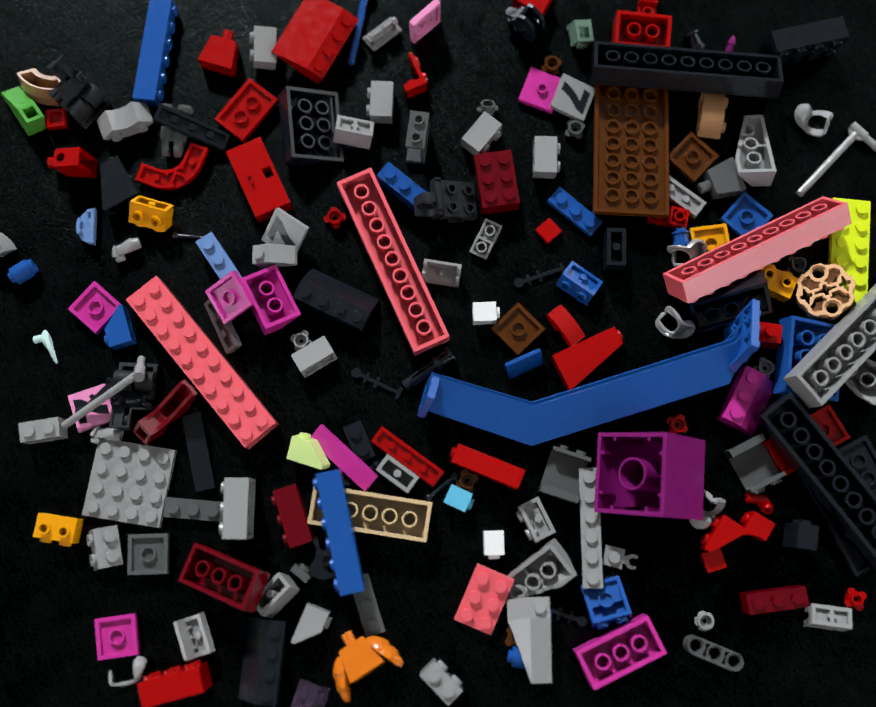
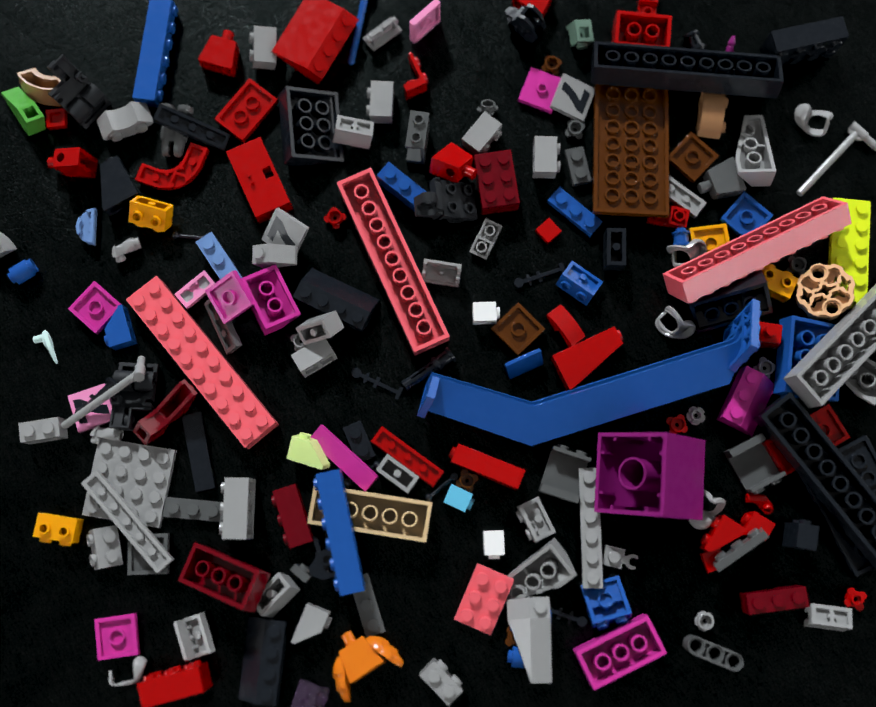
(127, 521): none -> light grey plate
(194, 290): none -> bright pink piece
(320, 327): none -> light grey brick
(453, 164): none -> red torso
(577, 166): none -> dark grey plate
(695, 420): none -> light grey plate
(739, 548): none -> dark grey plate

